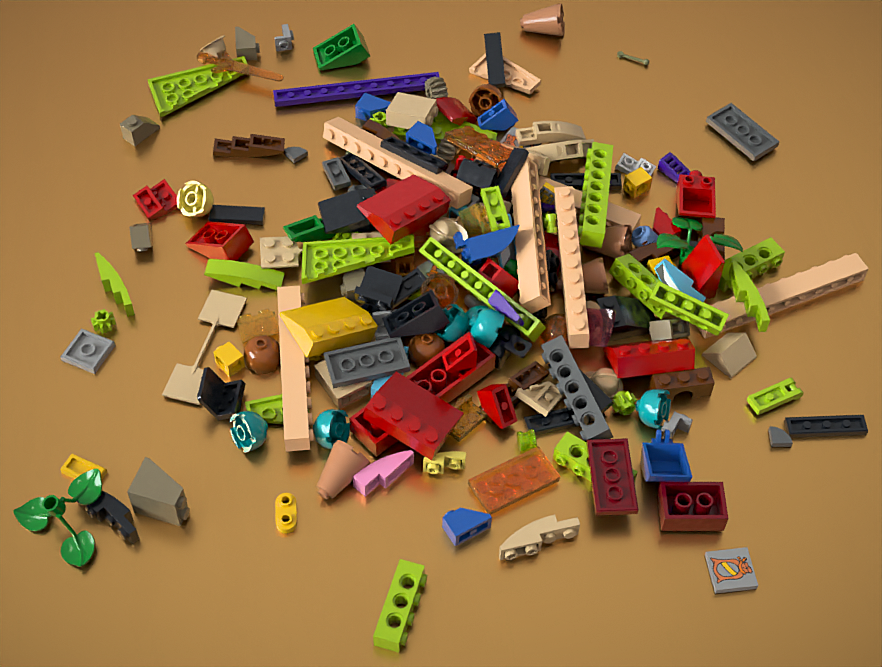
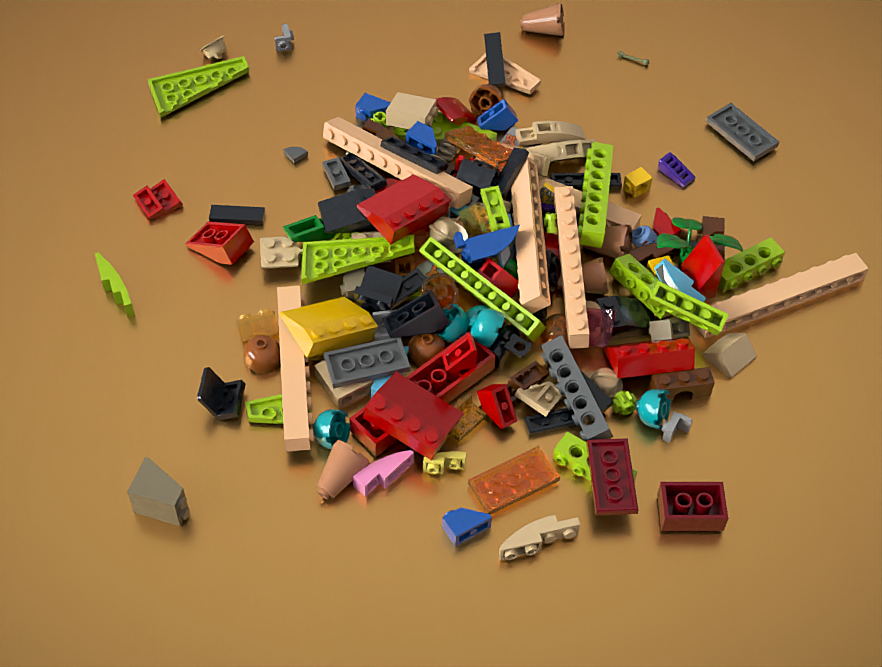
(35, 514): green plant -> none
(76, 466): yellow tile -> none
(88, 351): light grey tile -> none
(103, 321): lime gear -> none
(115, 513): black slope -> none
(137, 129): dark tan slope -> none
(141, 236): dark tan slope -> none
(195, 199): light yellow cylinder -> none
(219, 310): tan hinge -> none
(227, 64): clear orange sword -> none
(229, 359): yellow brick -> none
(245, 273): lime slope -> none
(246, 44): dark tan slope -> none
(248, 430): teal cylinder -> none
(249, 147): reddish brown slope -> none
(286, 511): yellow plate -> none
(342, 49): green slope -> none
(351, 89): dark purple plate -> none
(384, 634): lime brick -> none
(435, 88): dark tan gear -> none
(471, 301): dark grey arm -> none
(500, 304): slope -> none
(526, 440): clear neon green wheel -> none
(628, 164): white slope -> none
(664, 460): blue piece -> none
(696, 195): red slope -> none
(731, 570): light grey tile -> none
(746, 292): lime slope -> none
(774, 396): lime plate -> none
(779, 437): dark grey tile -> none
(826, 426): black tile -> none

